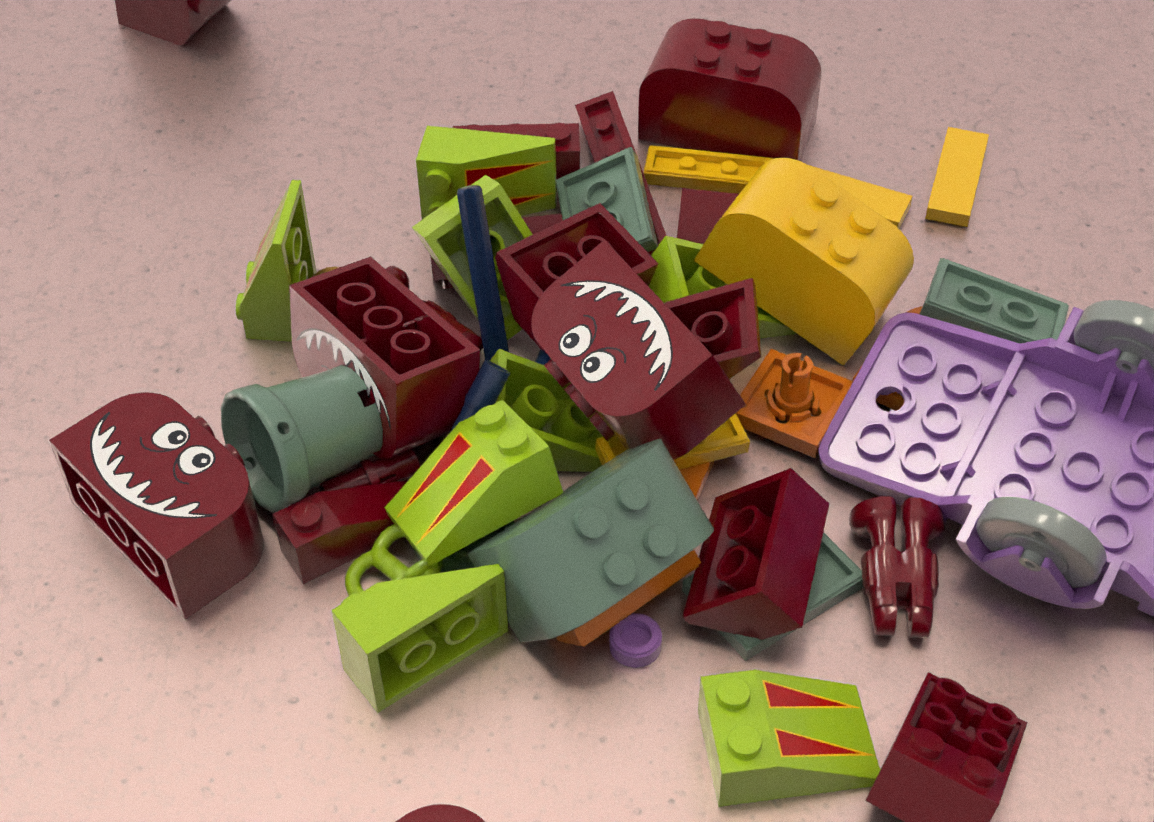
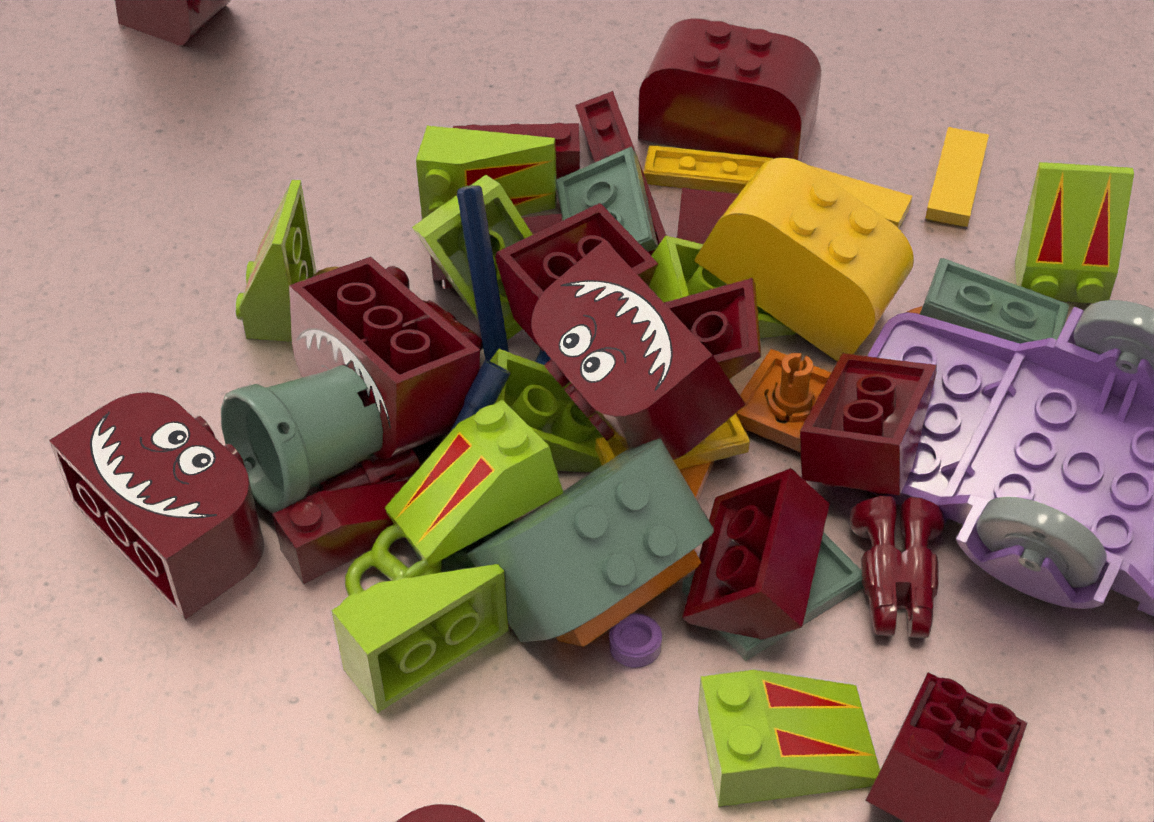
(867, 424): none -> dark red slope
(1074, 231): none -> lime slope

